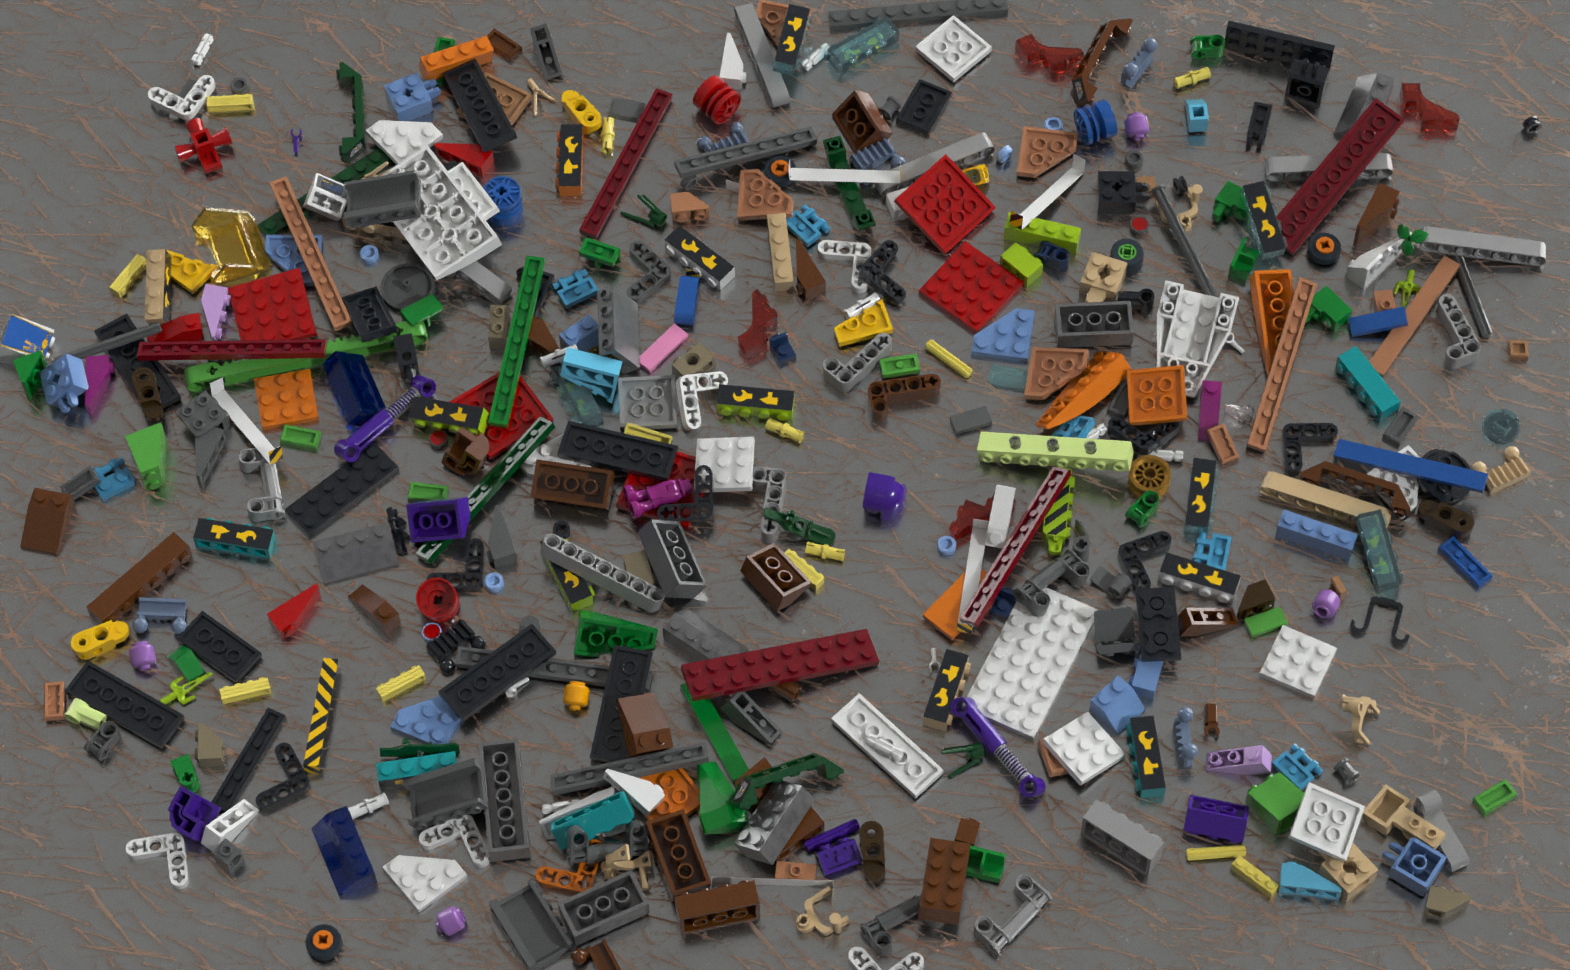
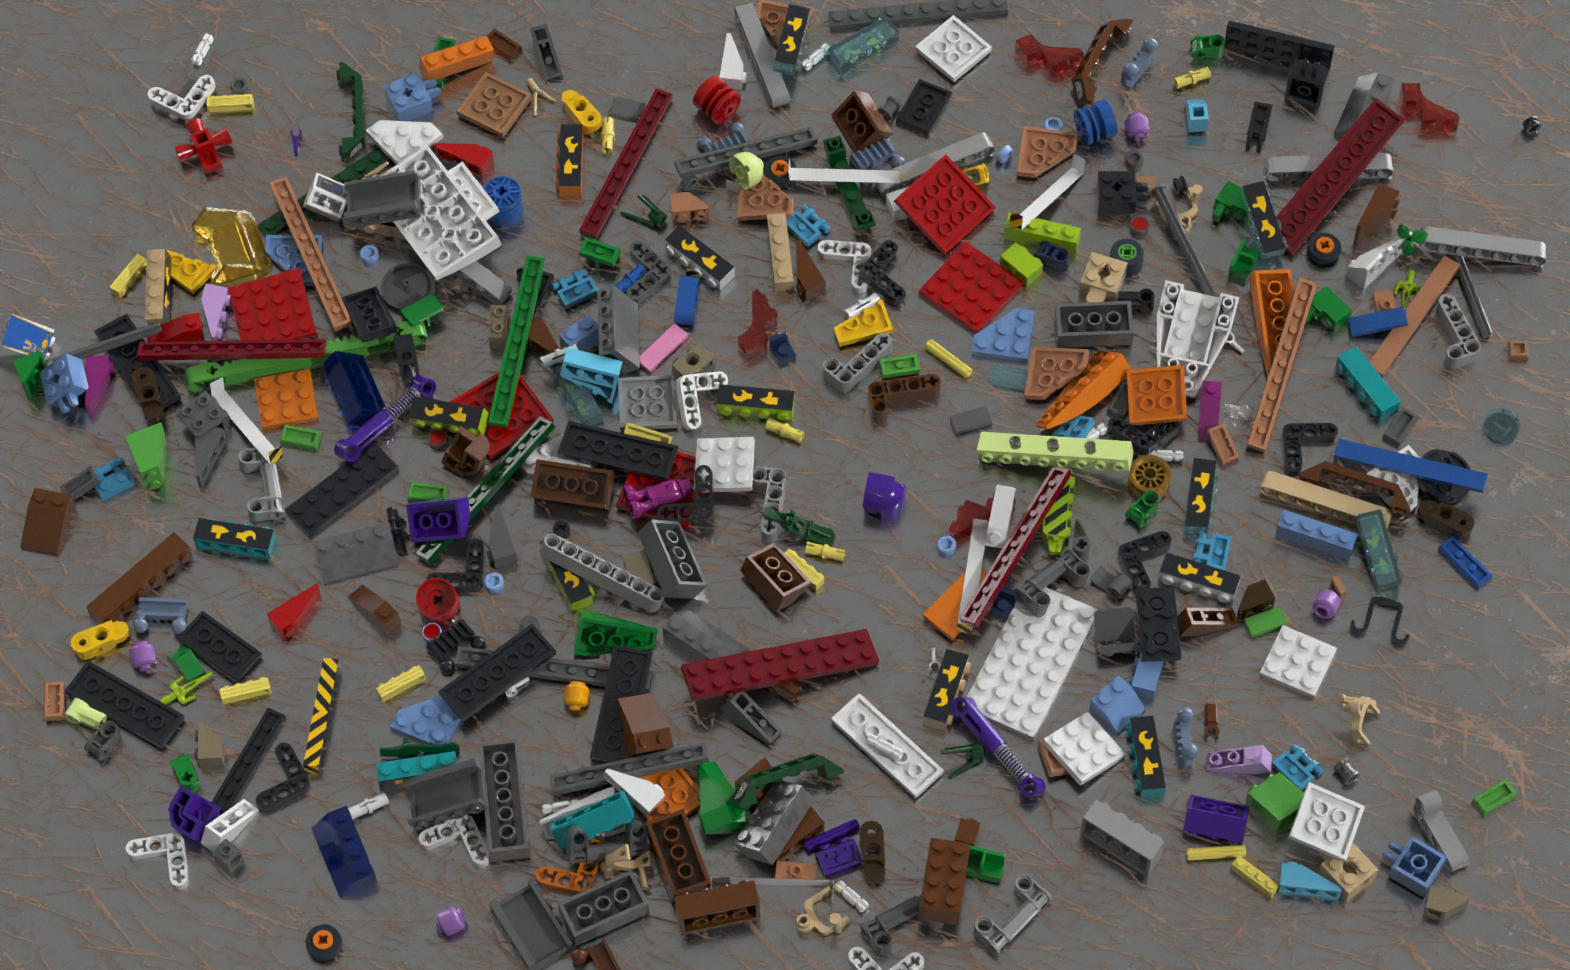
(424, 878): white plate -> none
(479, 105): black plate -> none
(631, 278): none -> blue pin
(717, 735): green tile -> none
(747, 169): none -> yellowish green cylinder
(851, 896): none -> white axle
(1392, 809): tan plate -> none
(1506, 474): tan gear -> none

